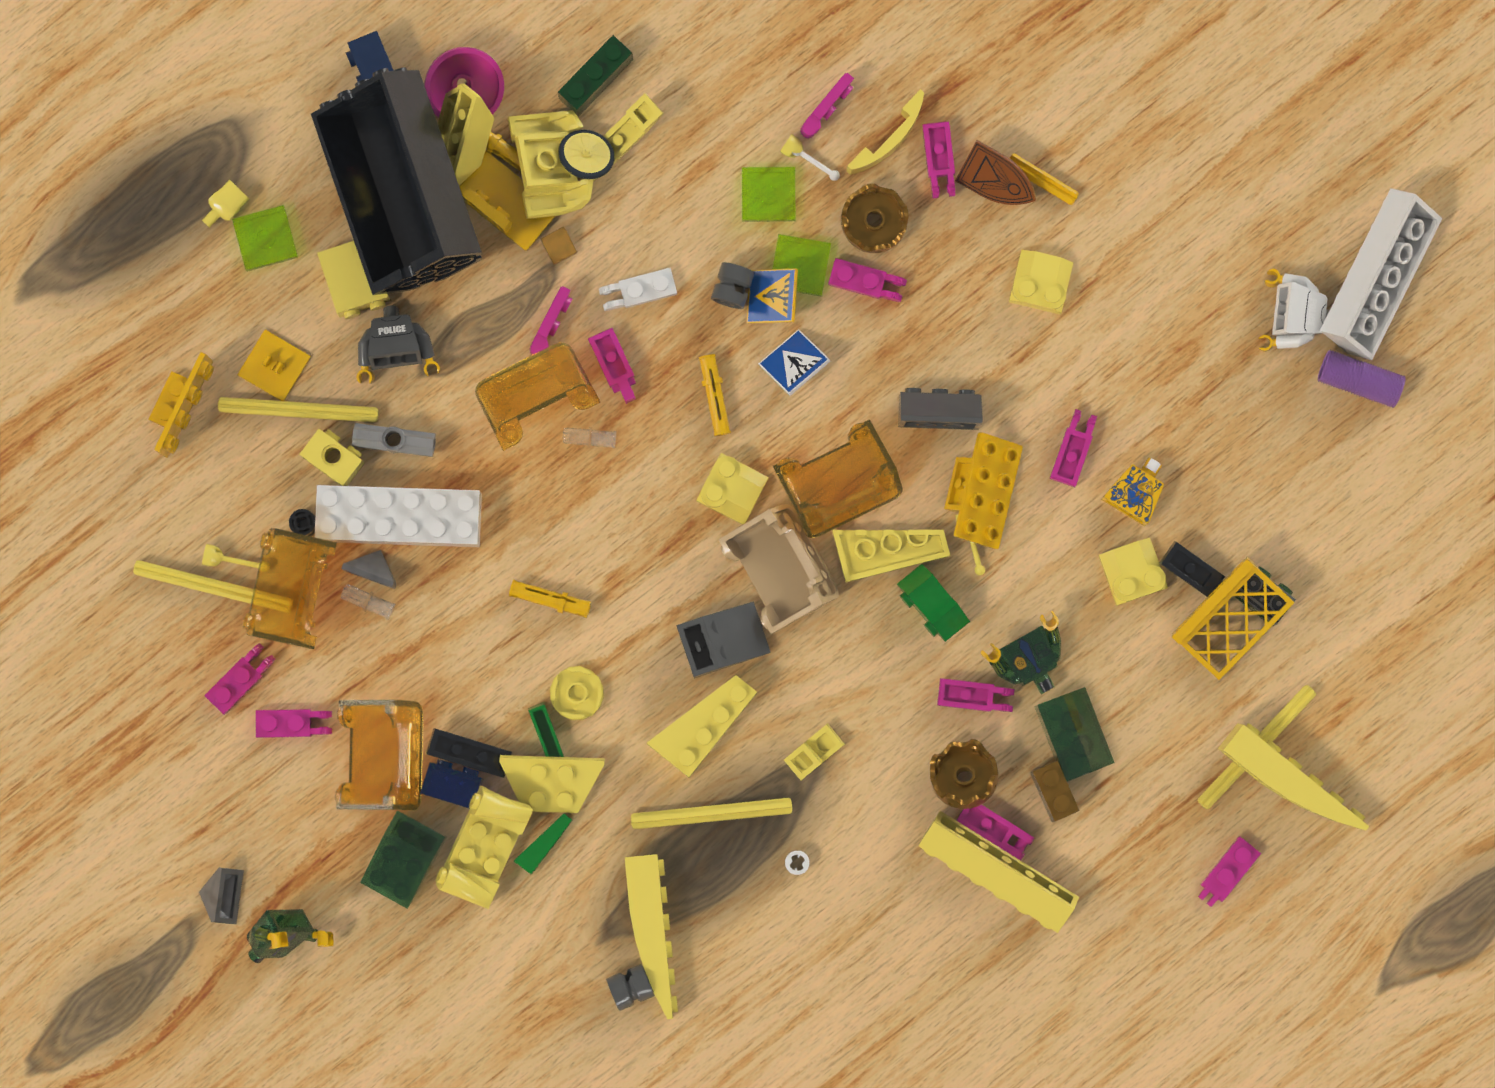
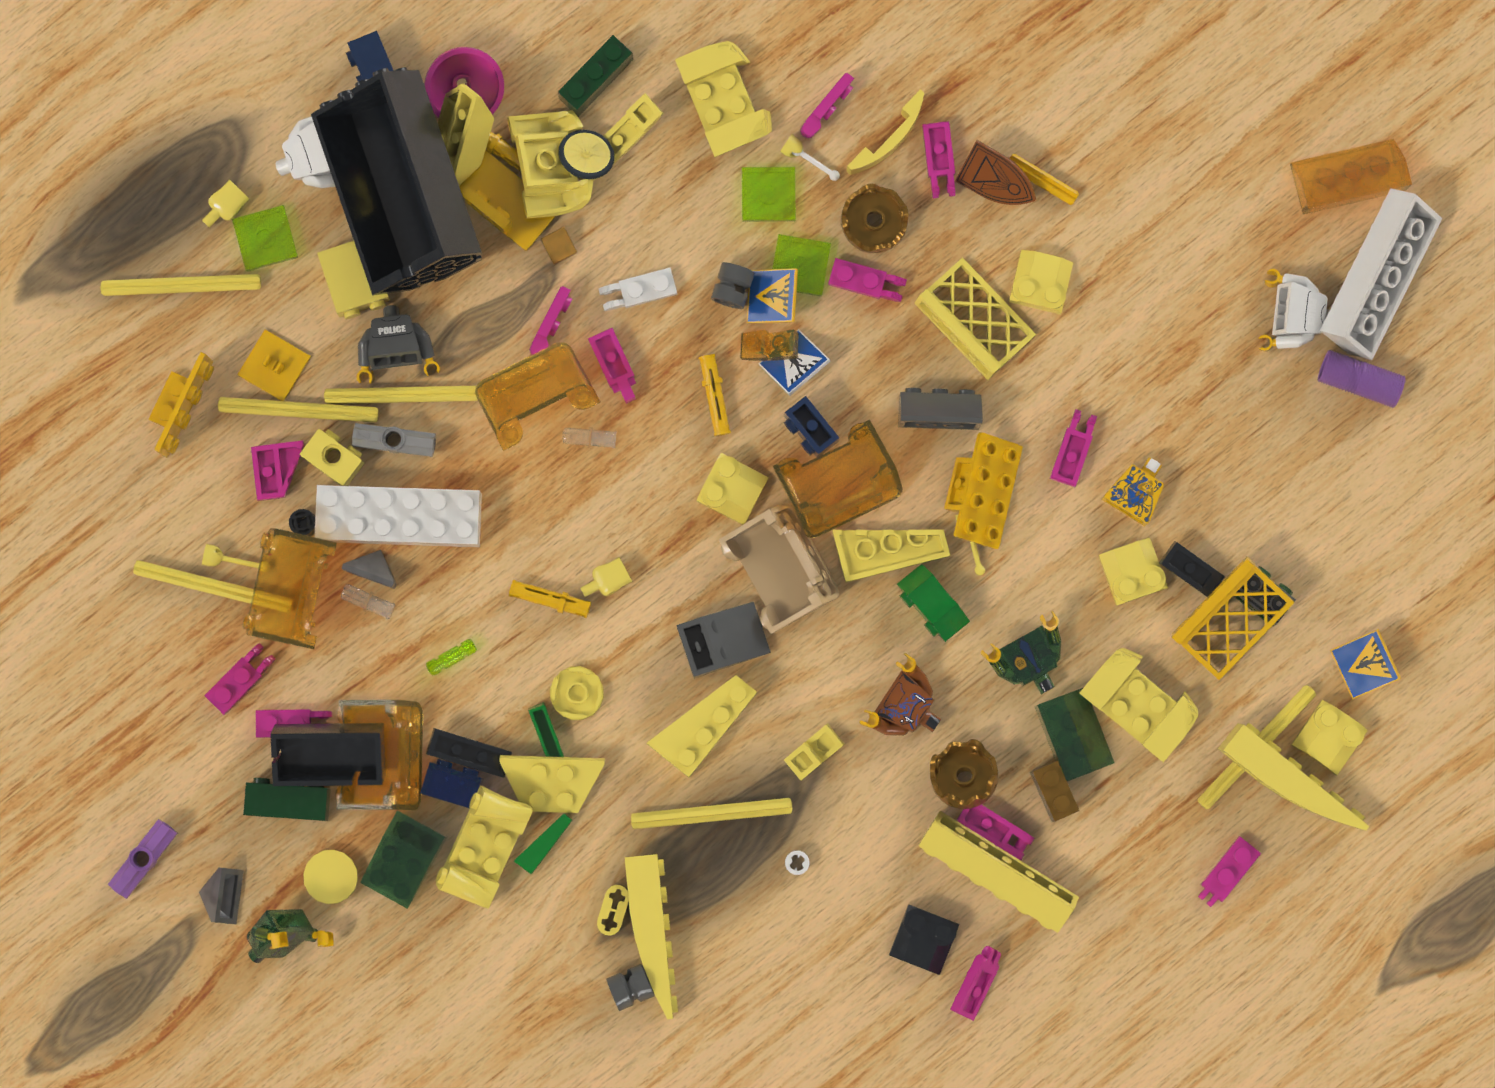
(131, 872): none -> medium lavender piece
(180, 284): none -> light yellow axle
(275, 468): none -> dark pink wing
(286, 801): none -> dark green brick
(305, 156): none -> white torso
(328, 754): none -> black piece
(330, 876): none -> light yellow tile
(400, 394): none -> light yellow axle
(451, 657): none -> clear neon green axle
(607, 907): none -> light yellow beam
(608, 578): none -> light yellow piece
(722, 97): none -> light yellow piece
(768, 346): none -> clear yellow slope
(811, 427): none -> dark blue brick
(905, 703): none -> dark orange torso
(924, 939): none -> black slope
(961, 336): none -> light yellow fence
(971, 695): dark pink hinge -> none
(977, 983): none -> dark pink hinge
(1140, 704): none -> light yellow piece
(1330, 736): none -> light yellow slope
(1350, 176): none -> clear yellow slope
(1365, 664): none -> piece

